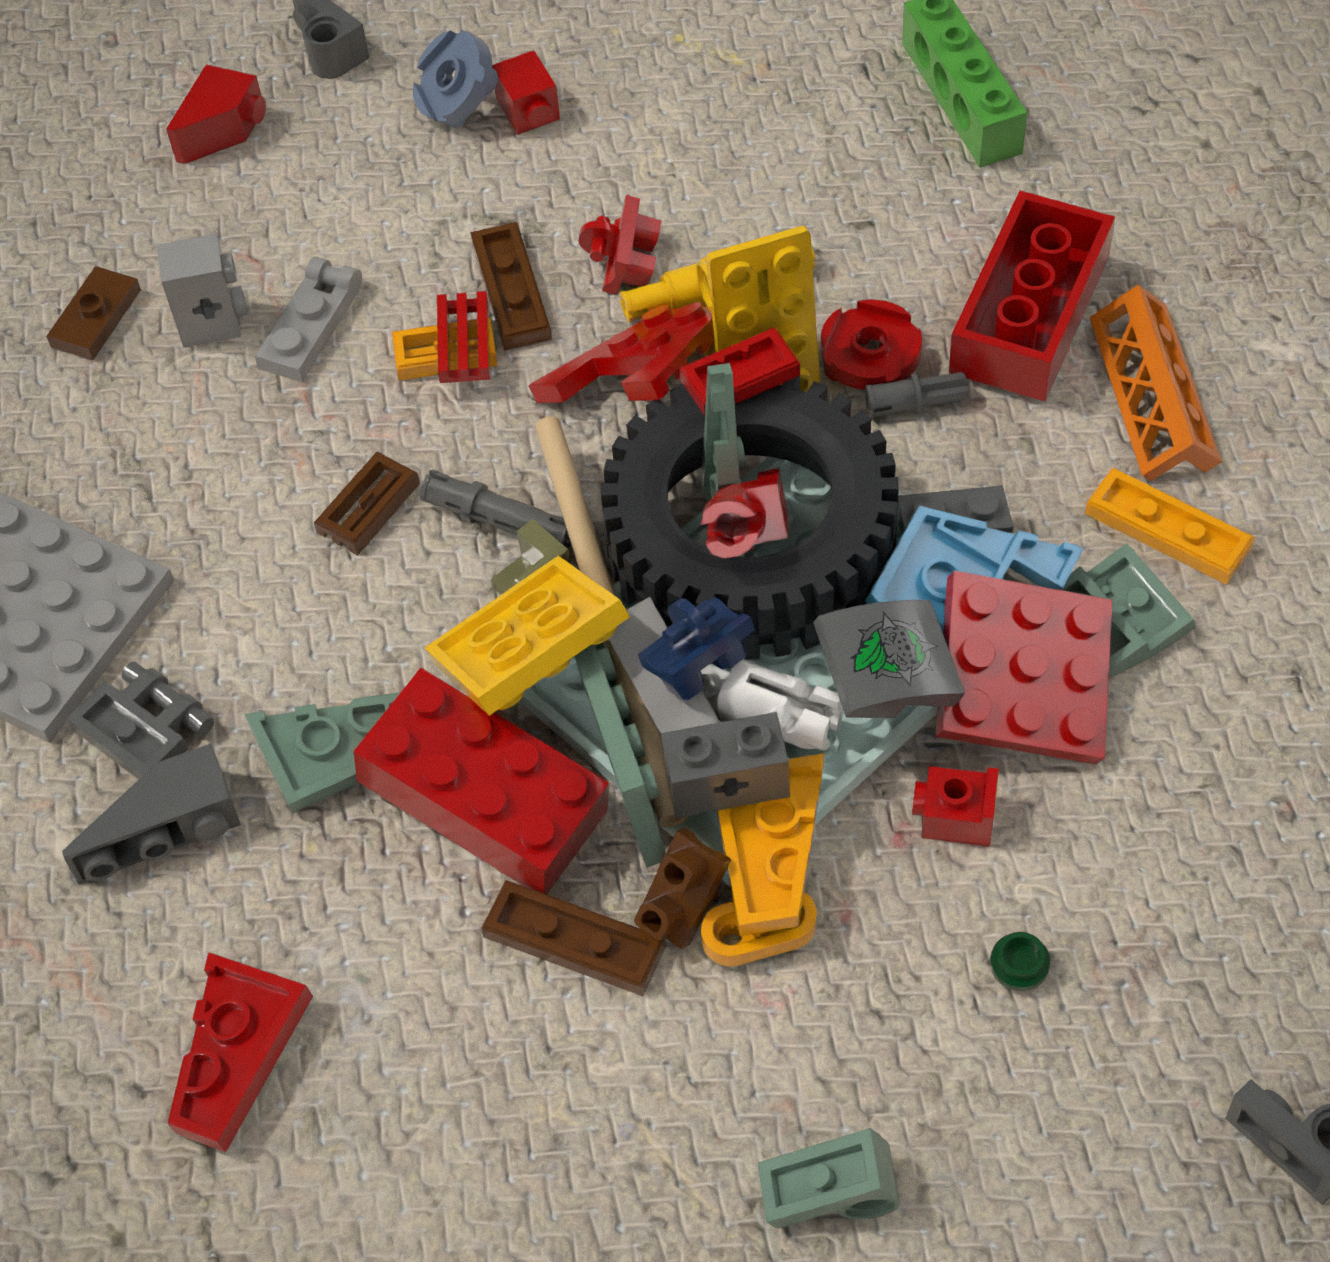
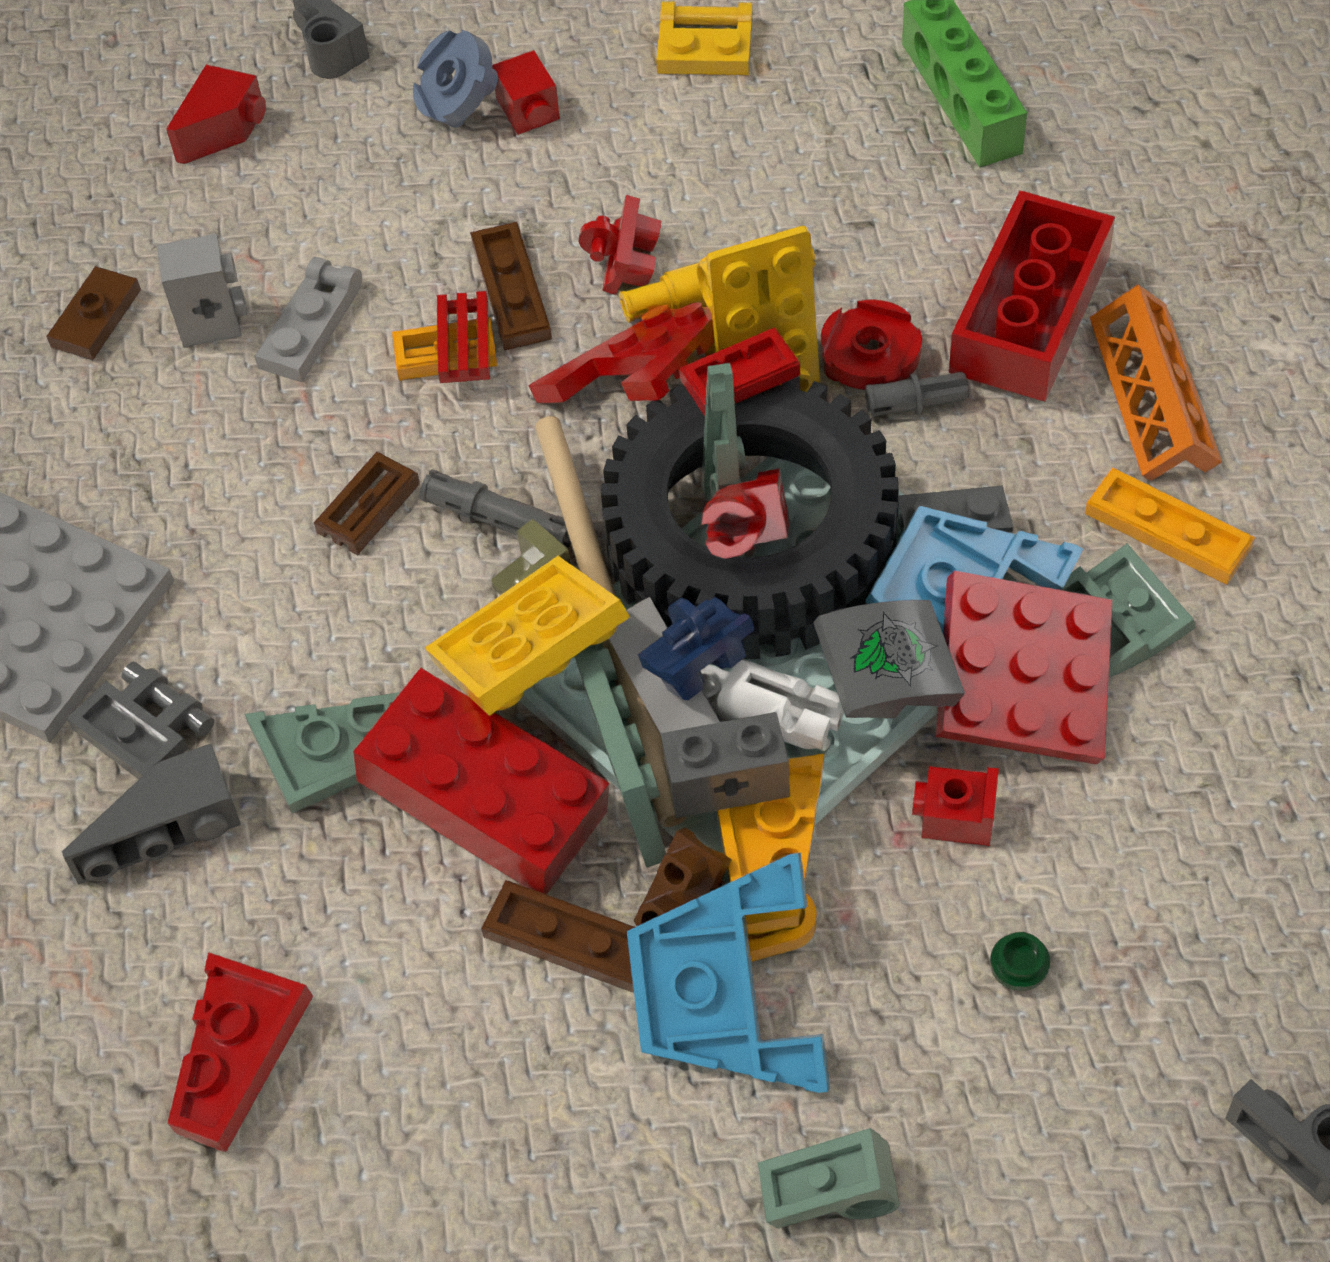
(699, 984): none -> dark azure wing
(704, 49): none -> yellow plate

